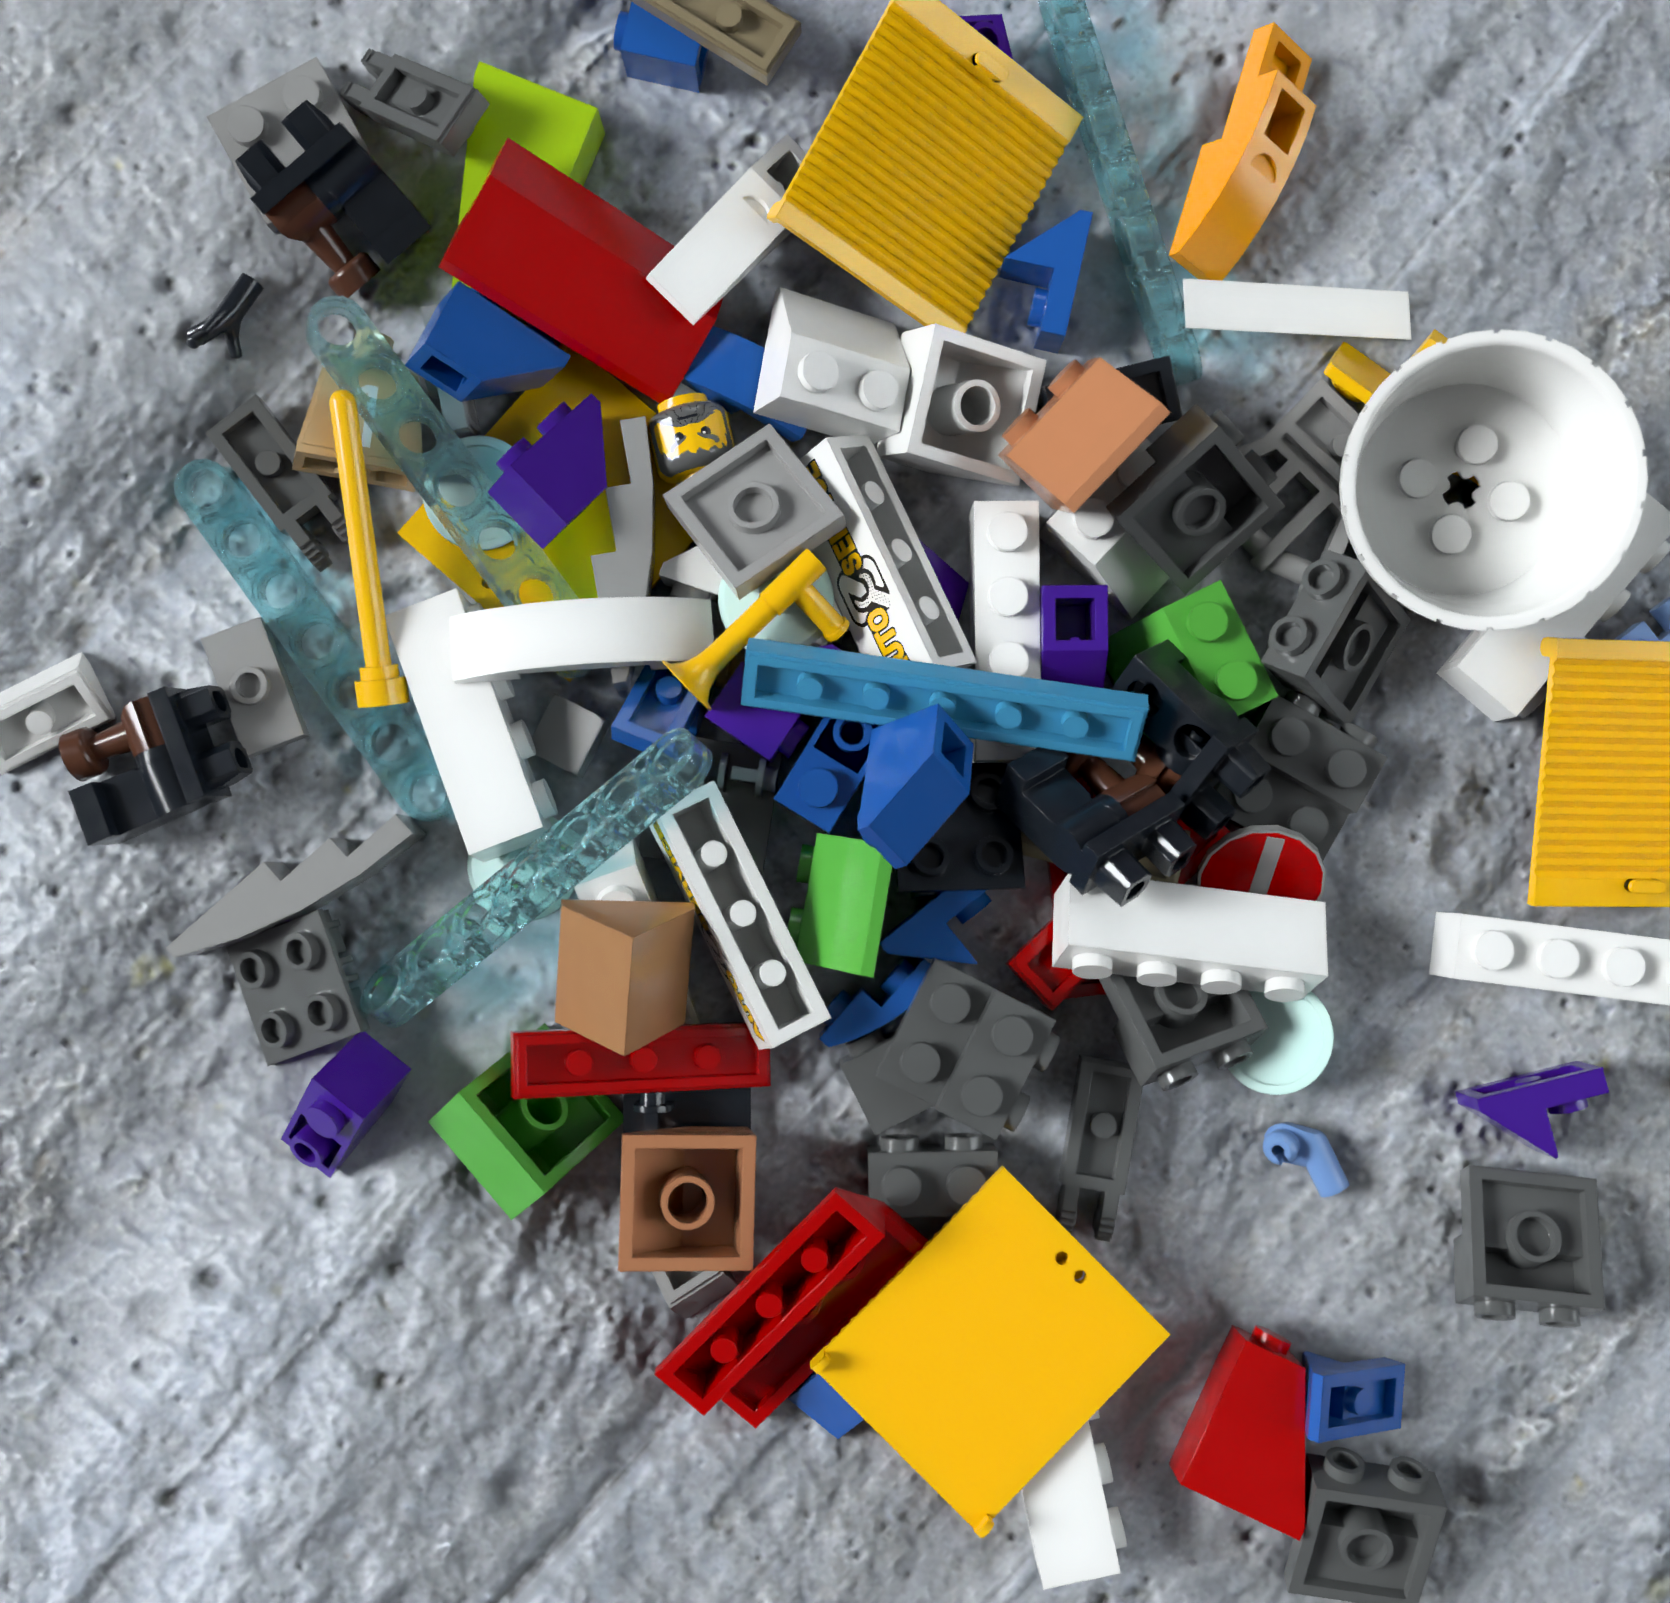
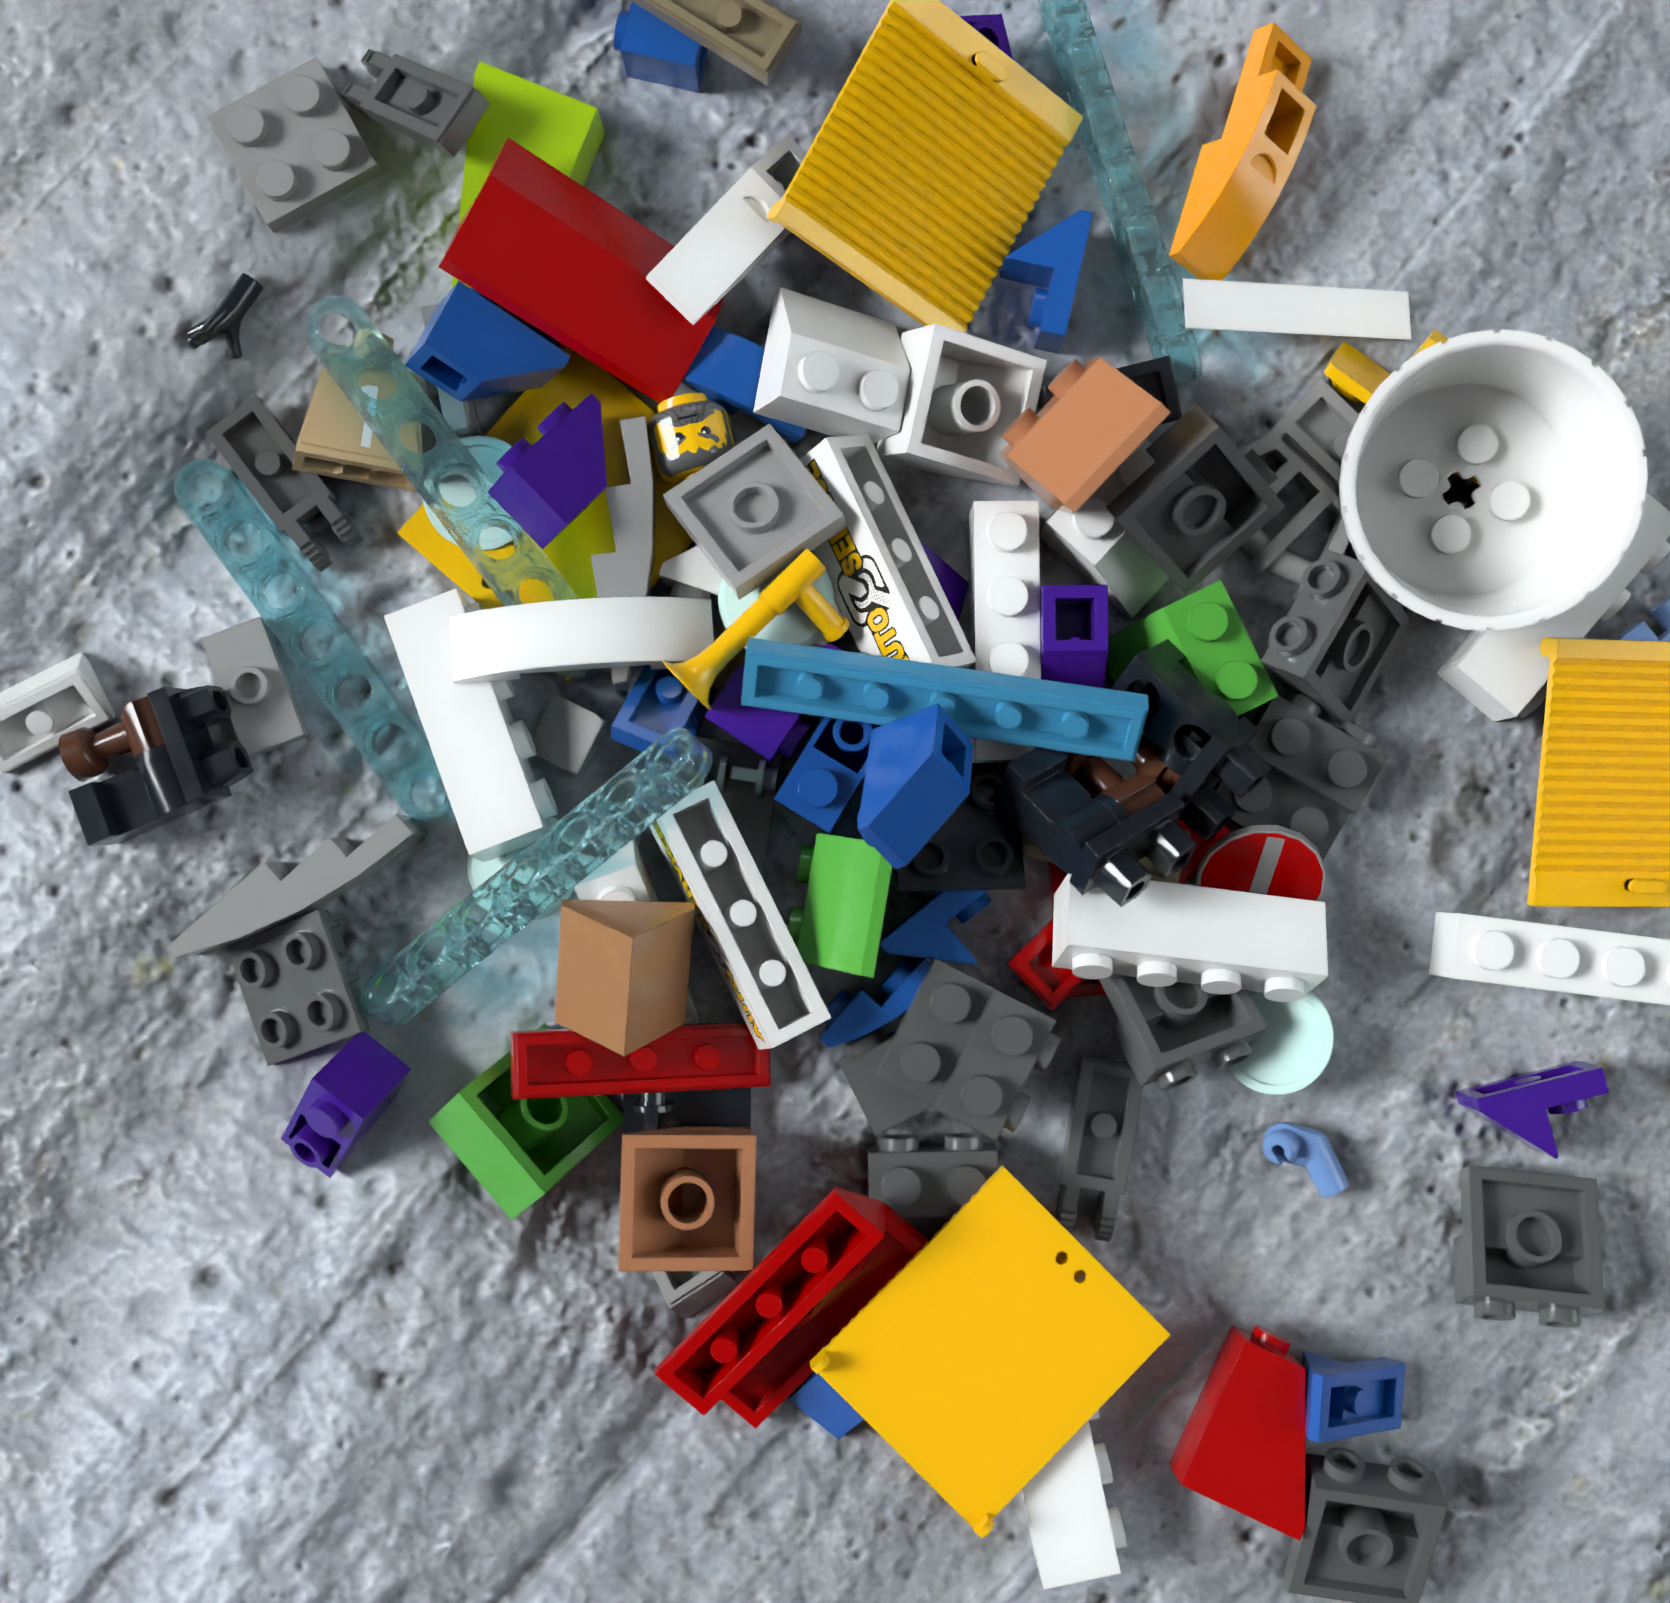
(325, 184): black hips -> none
(380, 677): yellow piece -> none

